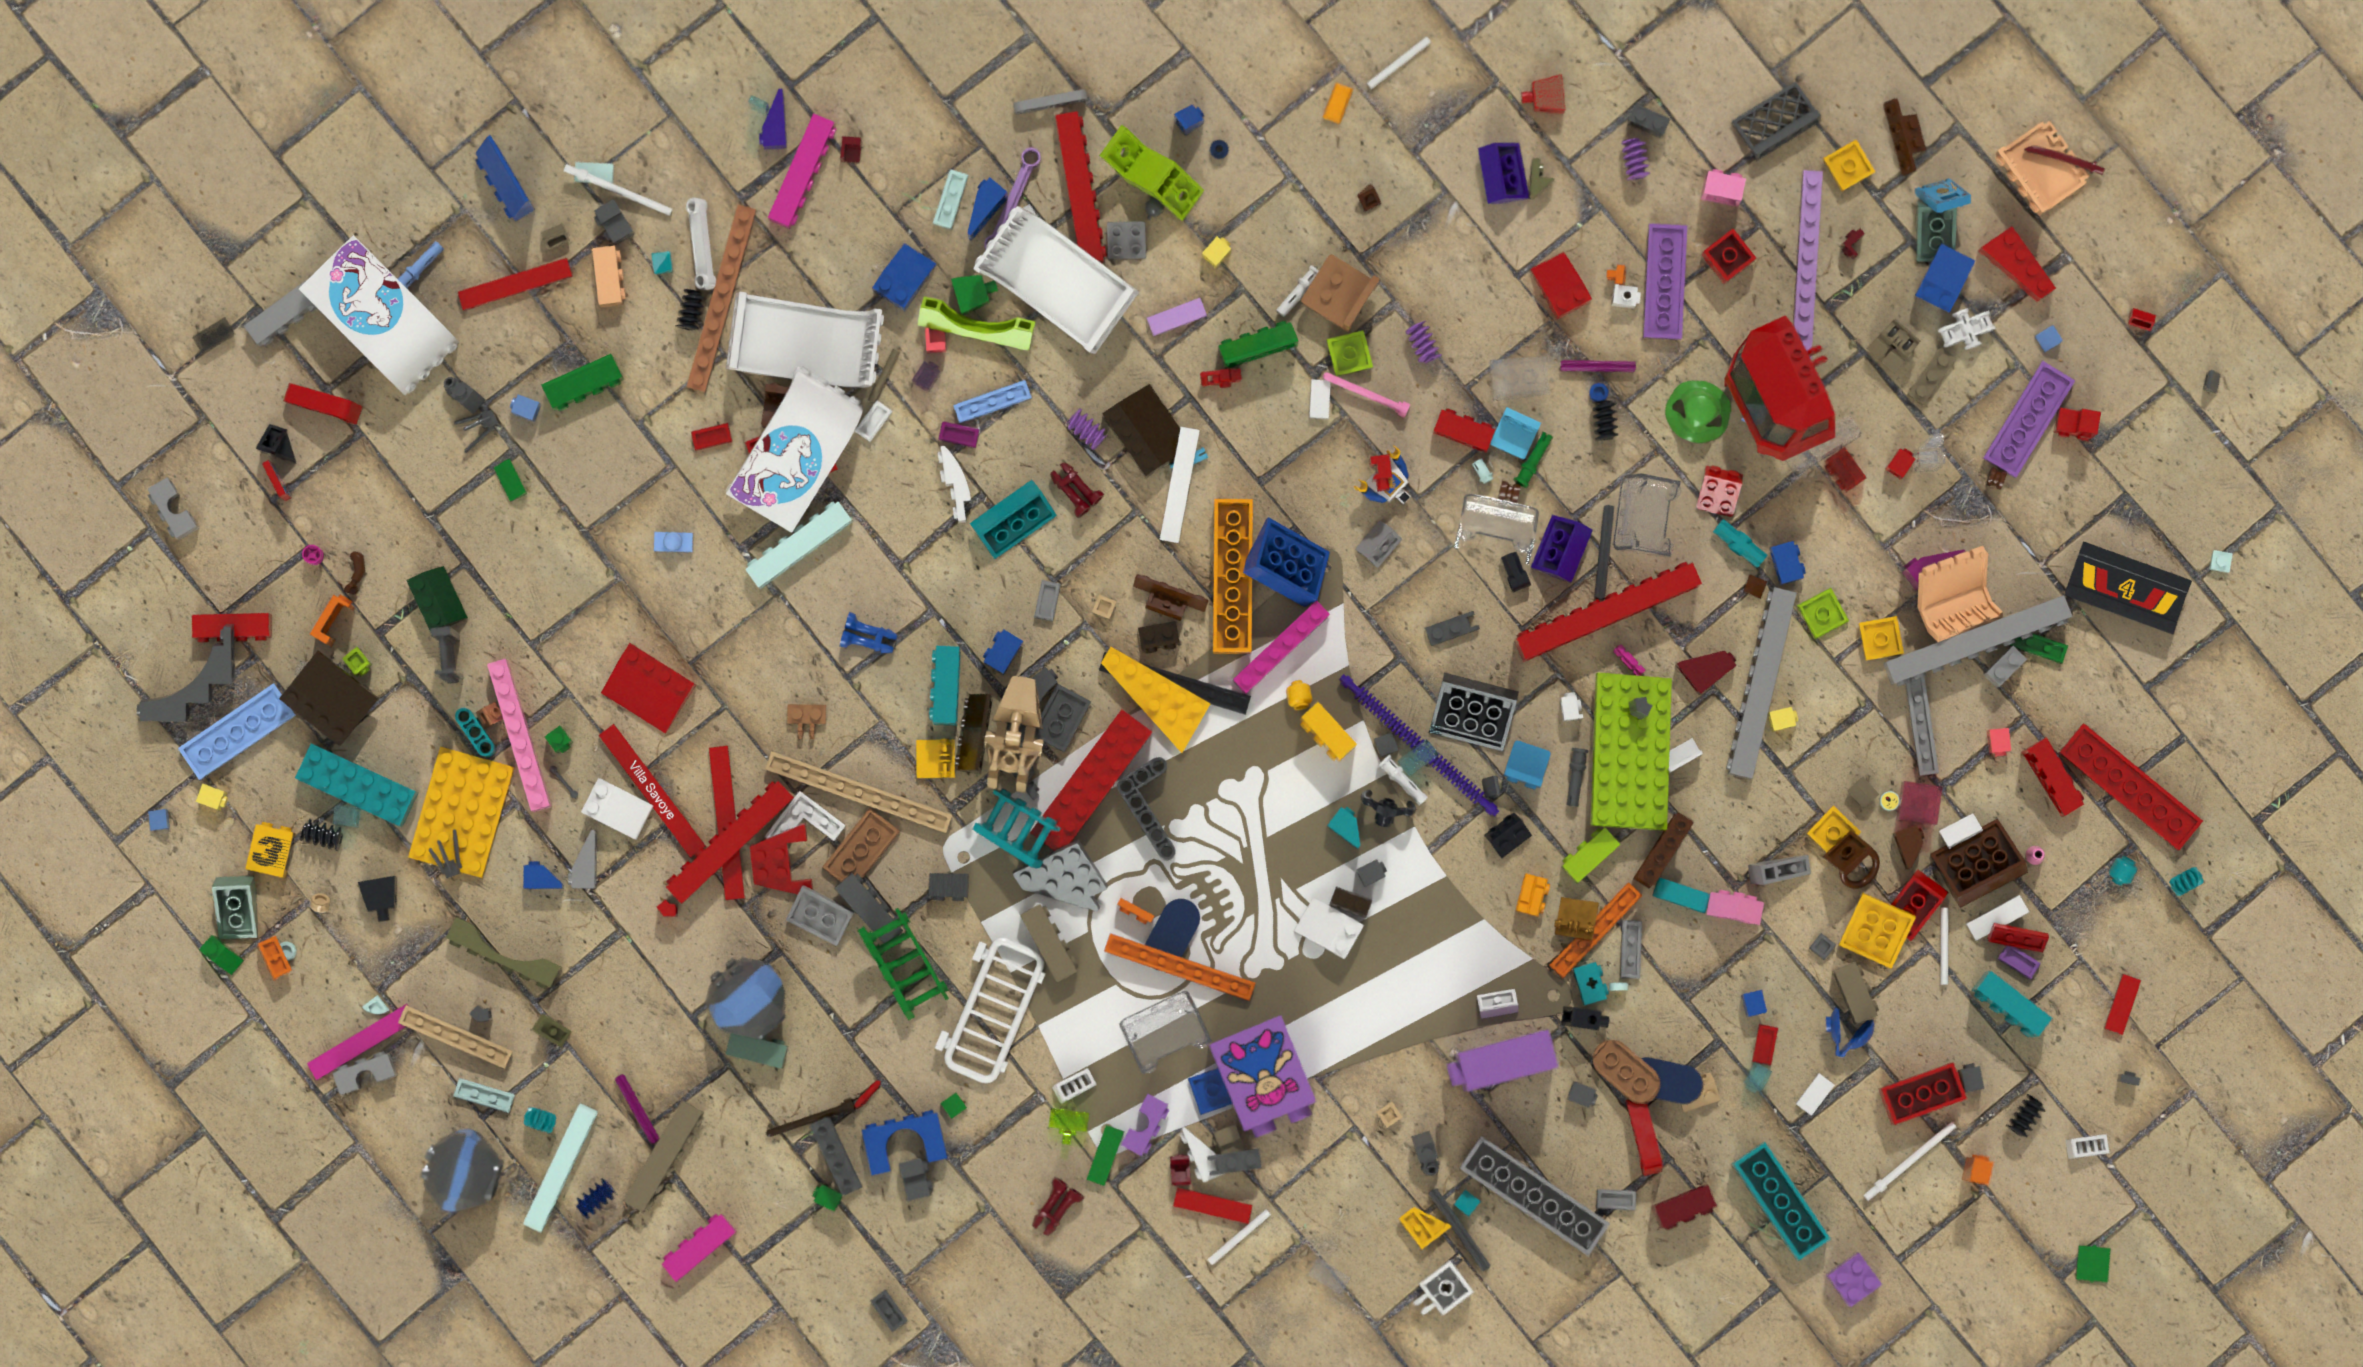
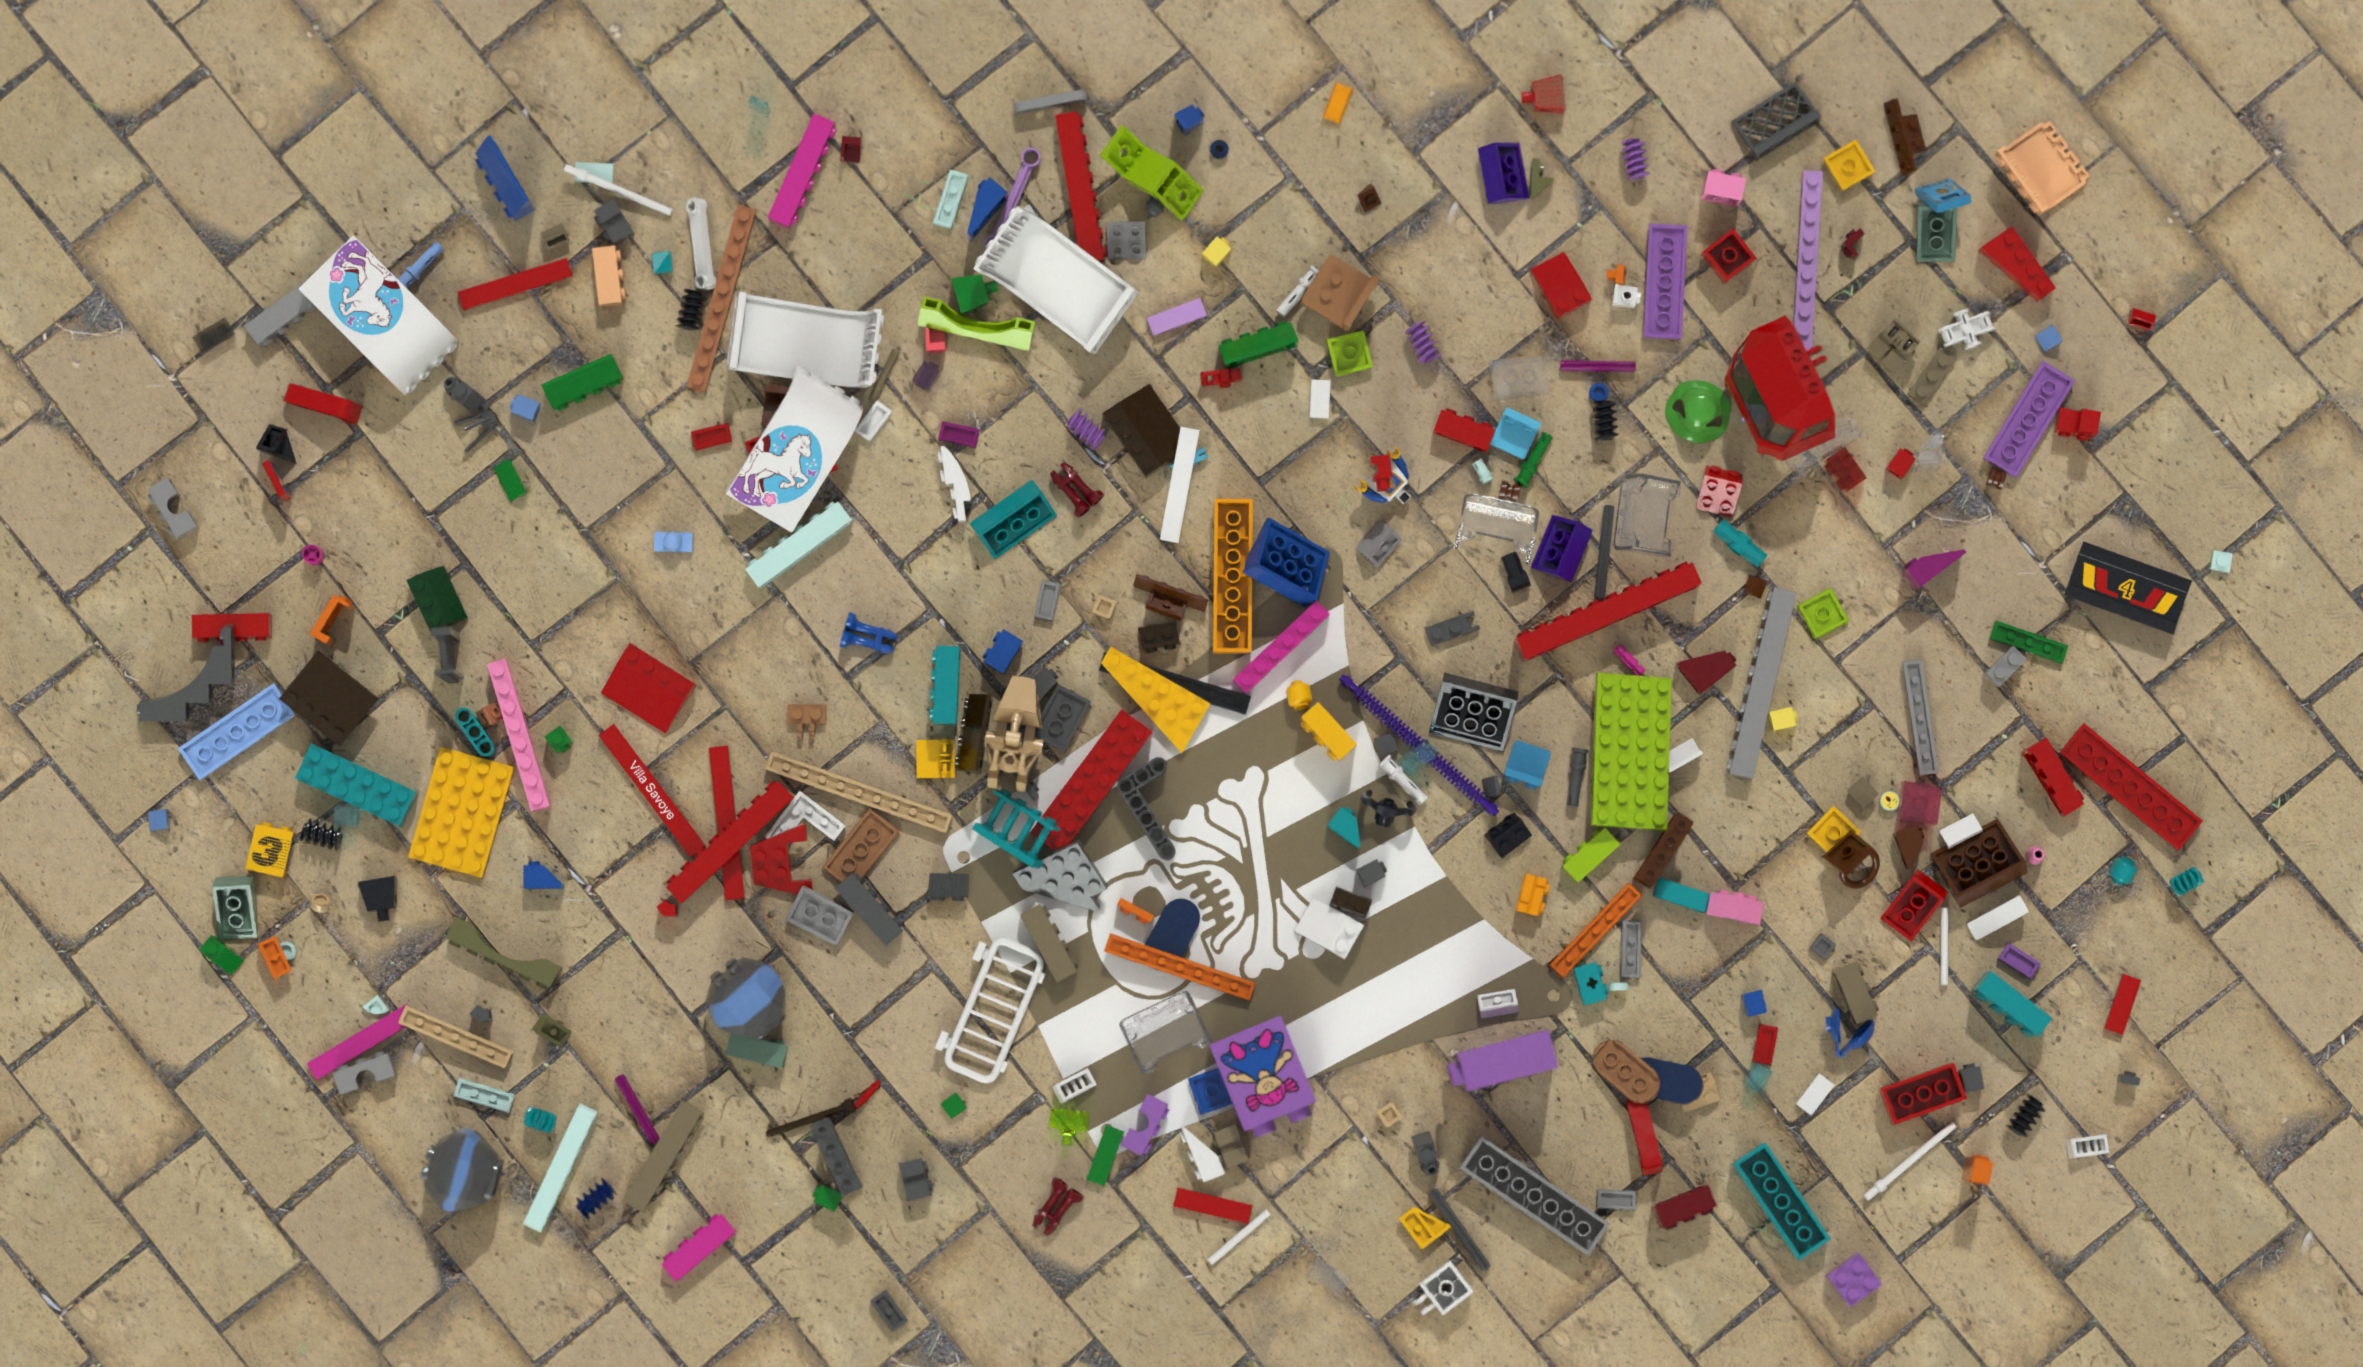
(212, 797): light yellow brick -> none
(357, 662): lime bracket -> none
(359, 571): reddish brown arm -> none
(448, 868): dark grey plant -> none
(574, 794): dark grey hinge -> none
(585, 867): light grey slope -> none
(617, 808): white slope -> none
(774, 127): dark purple slope -> none
(877, 1137): blue arch -> none
(888, 967): green fence -> none
(903, 277): blue slope -> none
(992, 401): light blue tile -> none
(1180, 1170): dark red bracket -> none
(1236, 1161): dark grey hinge -> none
(1399, 62): white bar -> none
(1400, 408): bright pink piece -> none
(1466, 1202): teal slope -> none
(1570, 707): white brick -> none
(1576, 918): pearl gold hinge -> none
(1579, 1018): black torso -> none
(1582, 1094): dark grey brick -> none
(1639, 707): dark grey piece -> none
(1648, 120): dark grey brick -> none
(1779, 869): light grey slope -> none
(1787, 562): blue brick -> none
(1877, 930): yellow plate -> none
(1881, 638): yellow plate -> none
(1945, 278): blue slope -> none
(1956, 595): light nougat hinge -> none
(1978, 640): light grey brick -> none
(1999, 741): coral brick -> none
(2018, 937): red tile -> none
(2092, 167): dark red sword -> none
(2093, 1263): green piece -> none
(2211, 381): dark grey slope -> none

